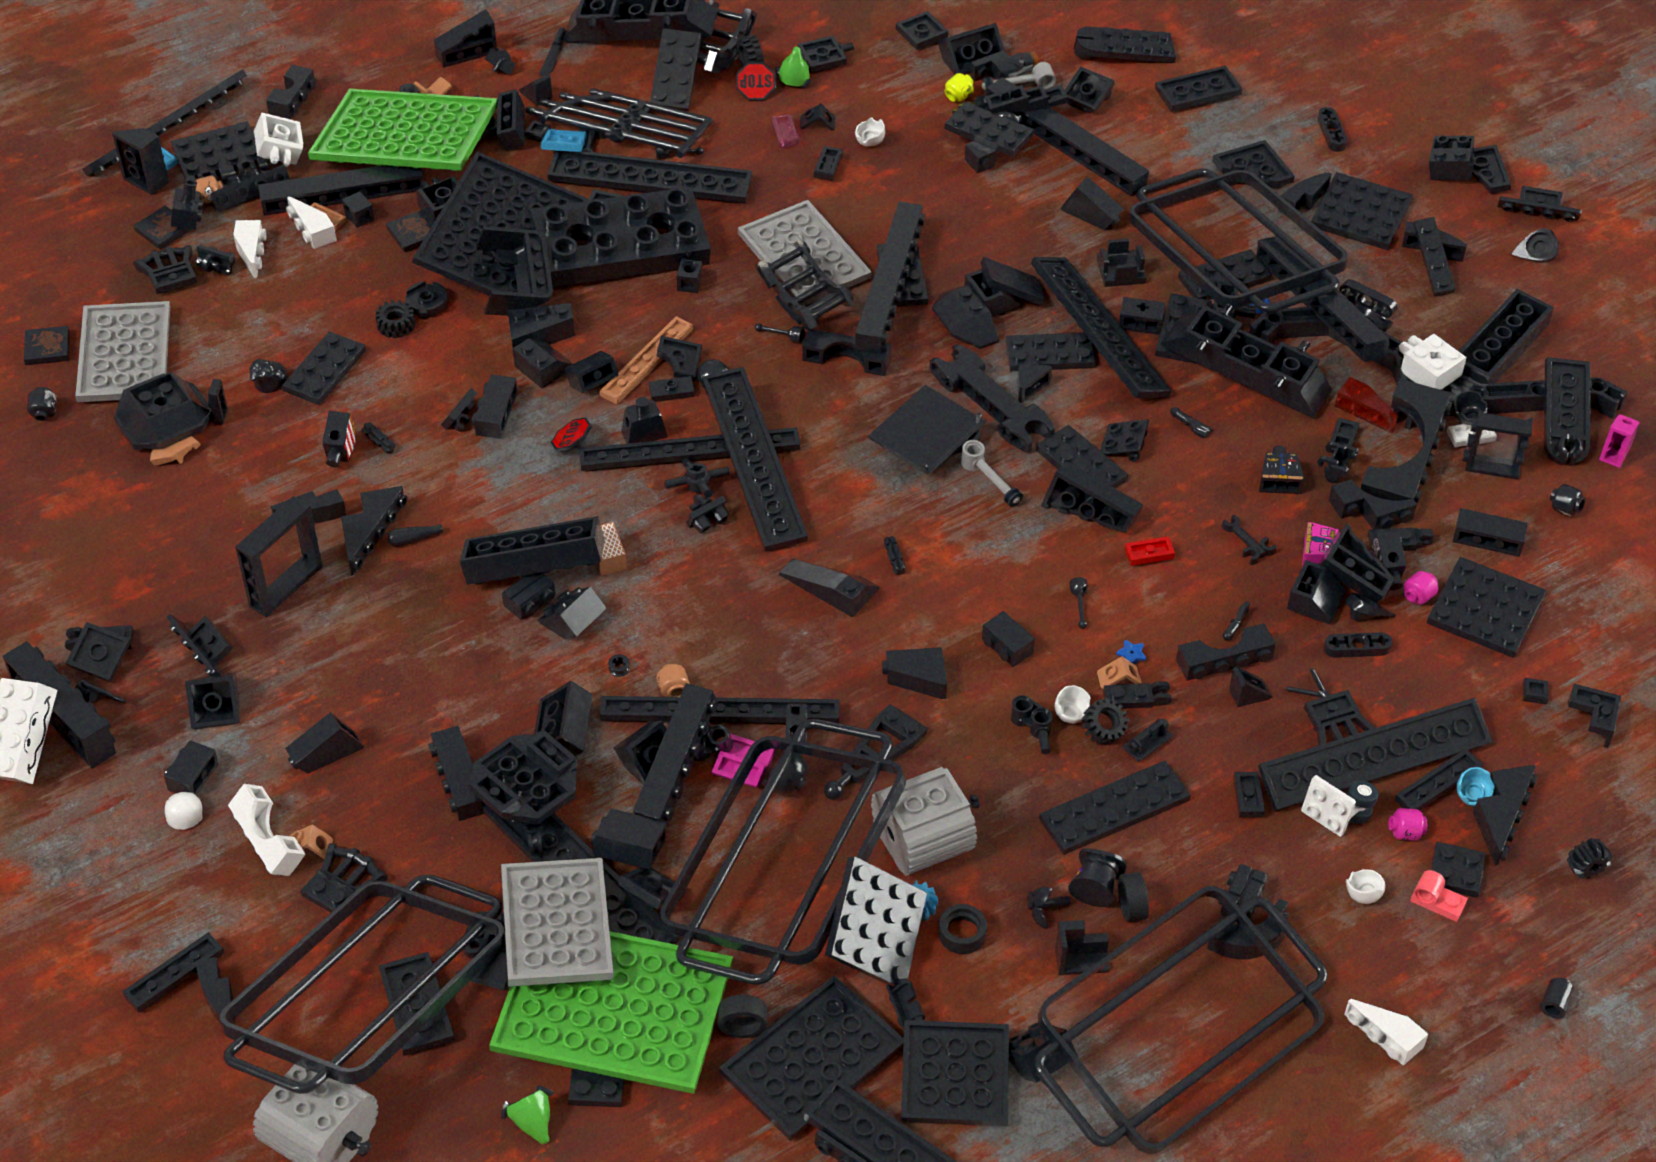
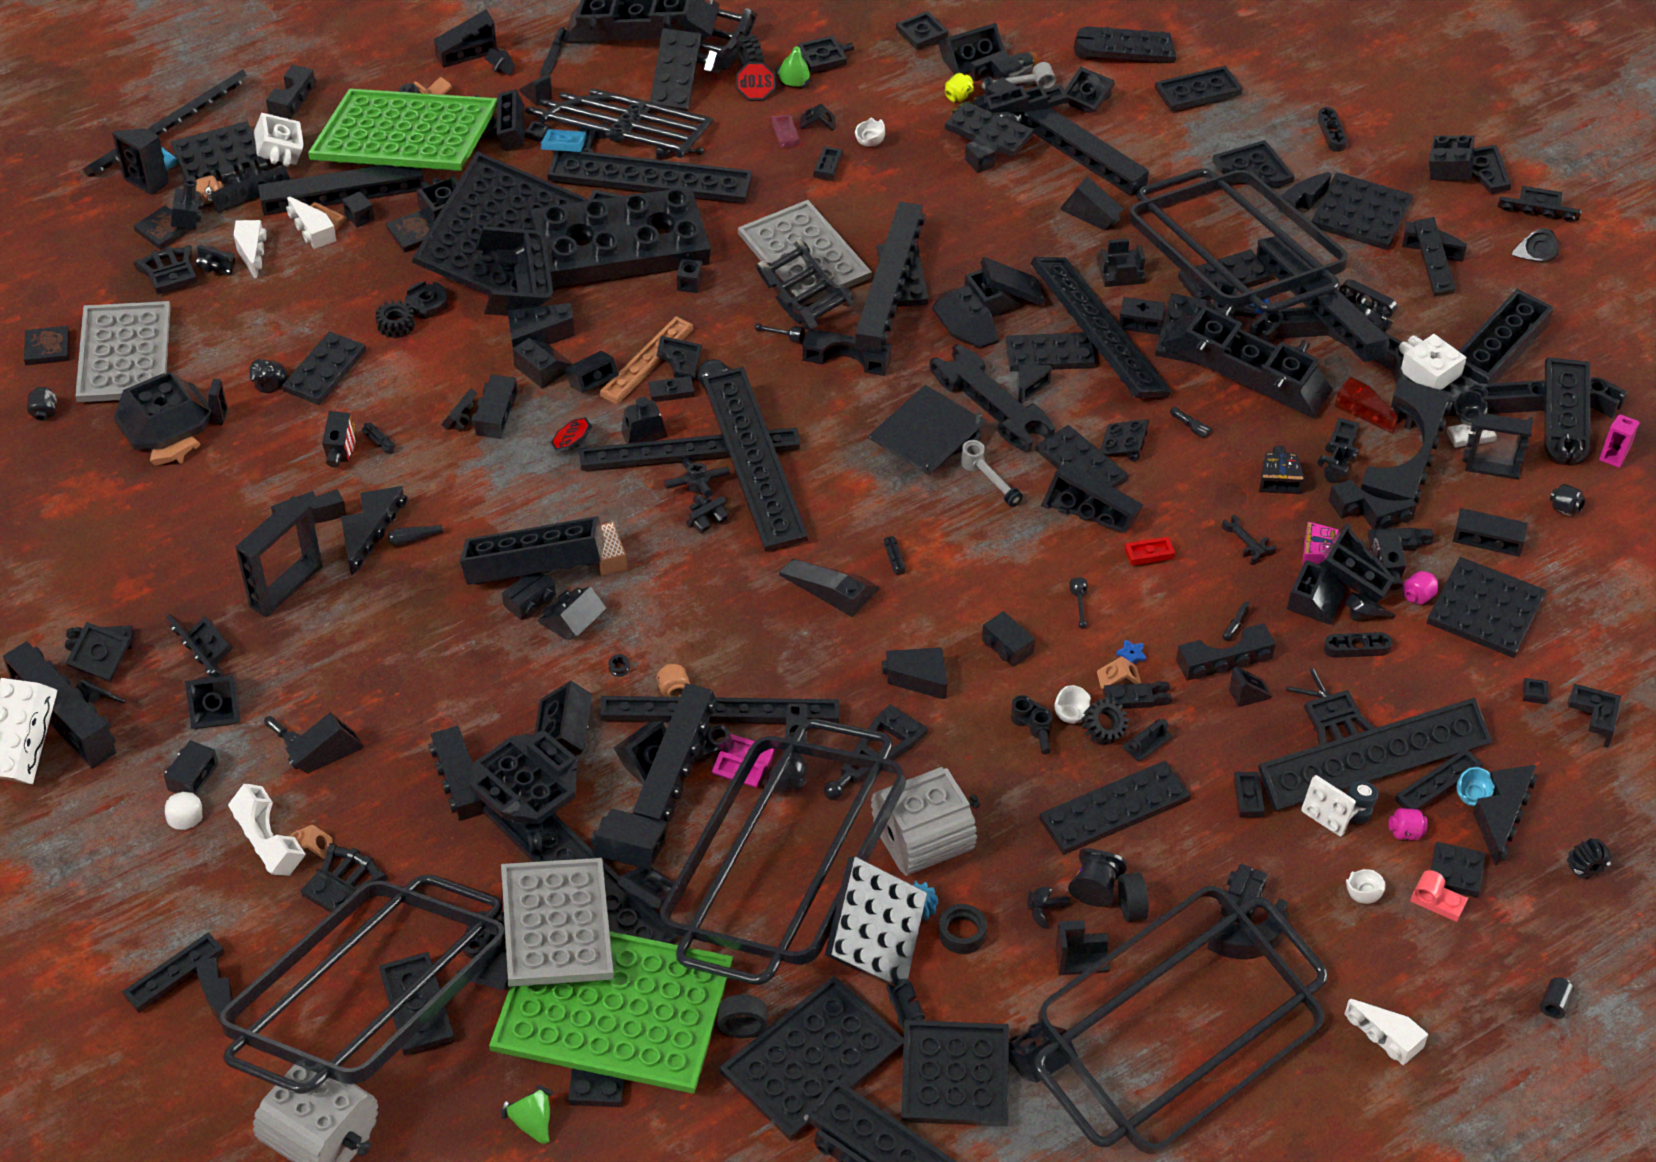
(288, 737): none -> black piece

